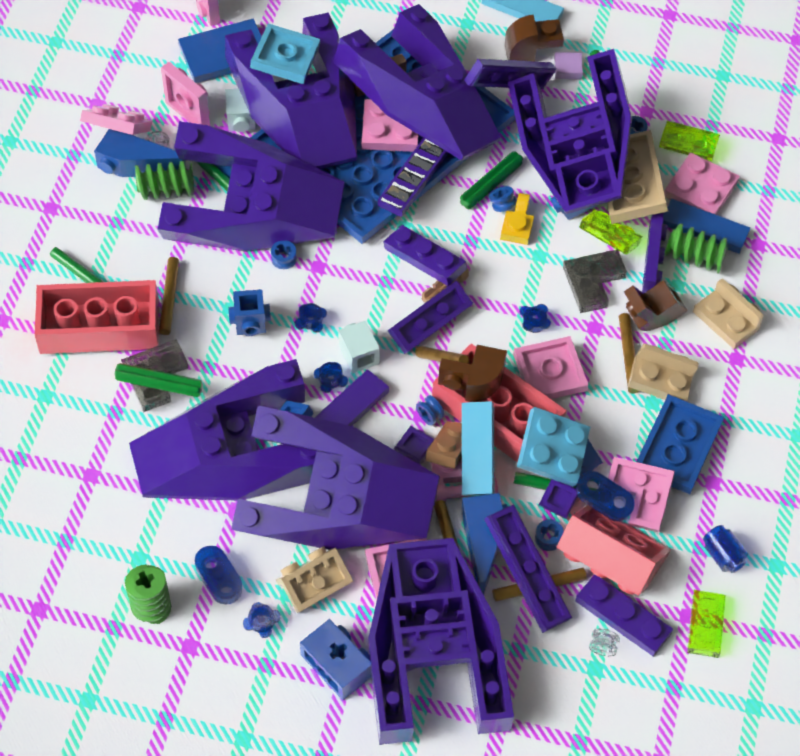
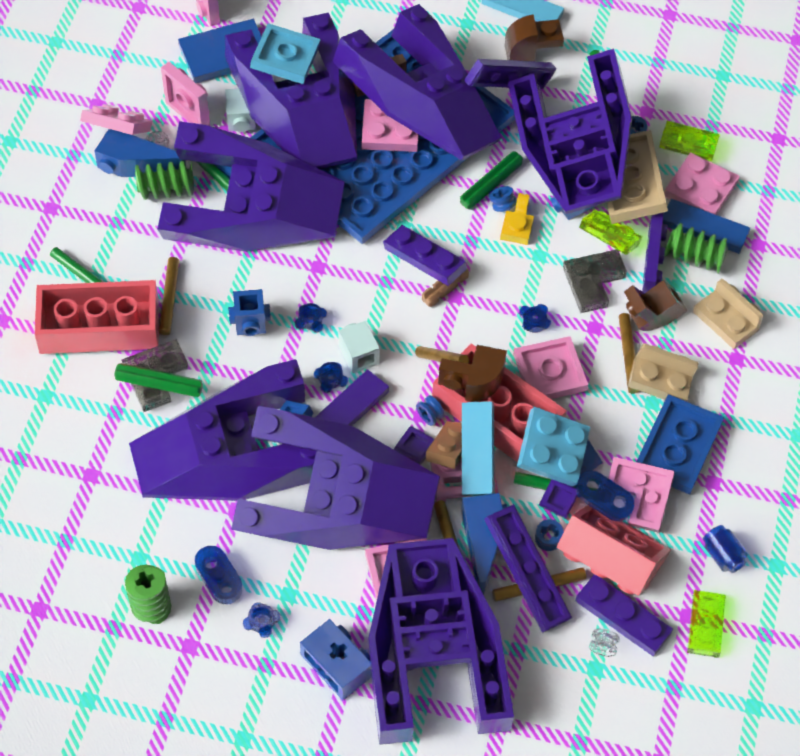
(288, 249): blue bush -> none
(315, 578): tan bracket -> none
(412, 177): tile -> none
(430, 317): dark purple plate -> none
(568, 65): lavender tile -> none

